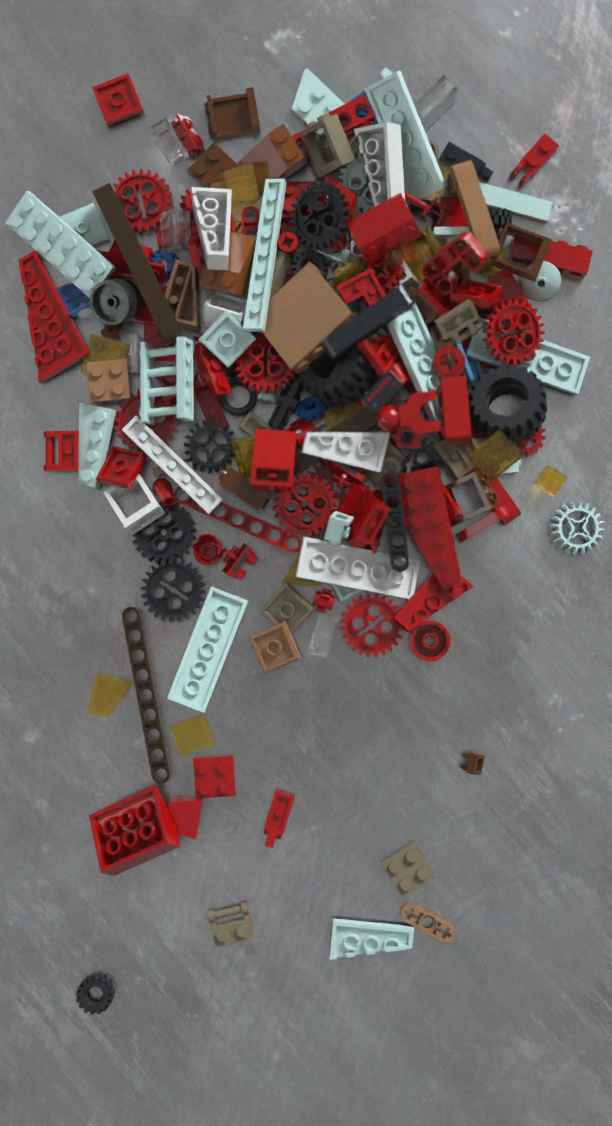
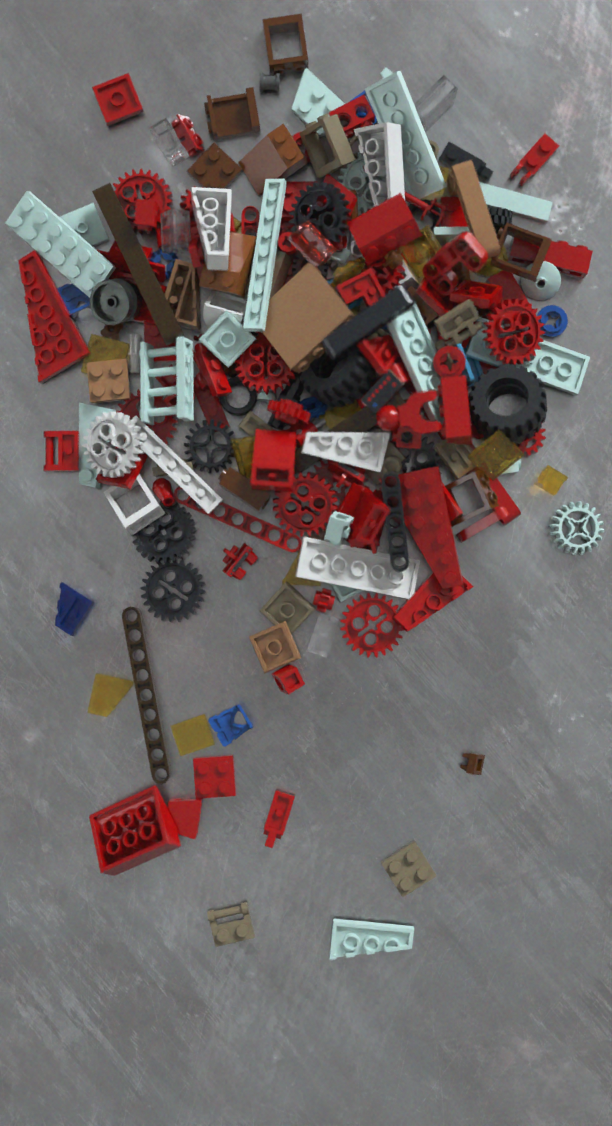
(71, 609): none -> clear blue wing
(92, 1006): black tyre -> none
(120, 428): none -> white gear
(146, 214): none -> red brick
(207, 549): red hair -> none
(207, 649): light aqua plate -> none
(226, 727): none -> blue piece
(241, 181): clear yellow torso -> none
(269, 82): none -> dark grey bush
(282, 25): none -> reddish brown window
(288, 679): none -> red brick
(289, 412): none -> red gear
(311, 244): none -> clear red hinge
(438, 647): red brick -> none
(442, 924): medium nougat beam -> none
(553, 312): none -> blue gear

